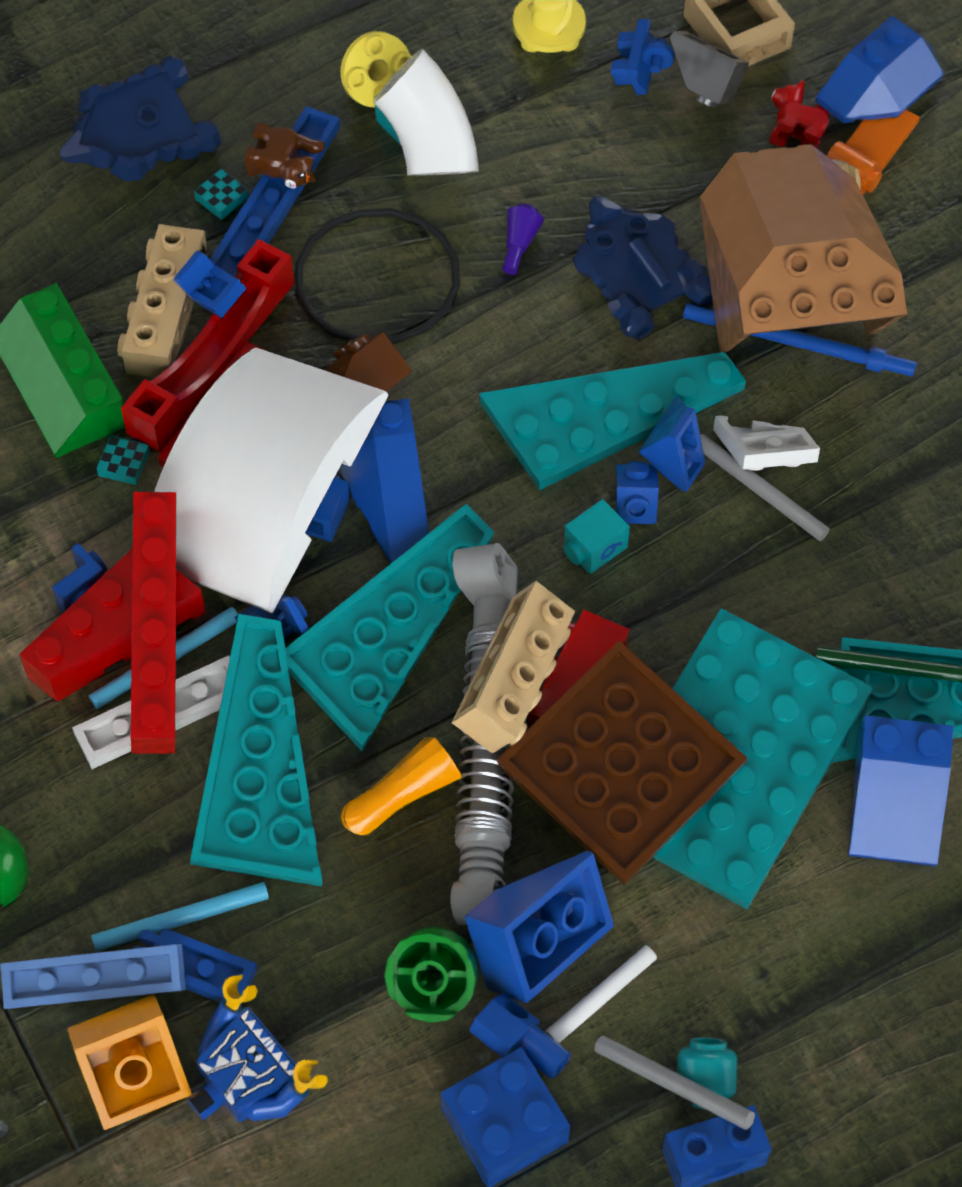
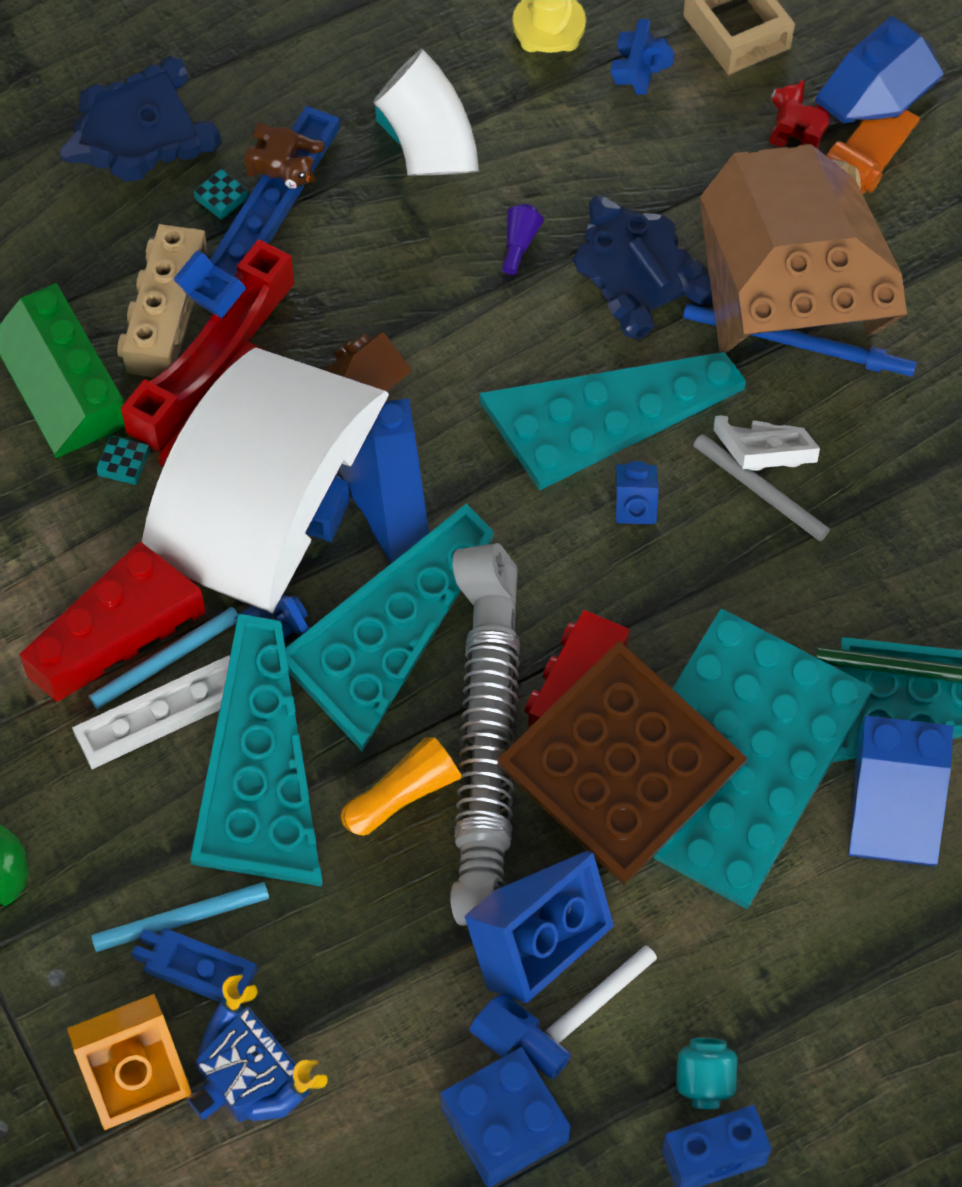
(73, 586): blue bracket -> none
(93, 976): medium blue plate -> none
(153, 623): red arch -> none
(371, 64): light yellow plate -> none
(377, 212): black piece -> none
(432, 974): green cylinder -> none
(514, 668): tan brick -> none
(595, 537): teal brick -> none
(675, 1082): light grey bar -> none
(676, 445): blue slope -> none
(707, 68): flat silver slope -> none

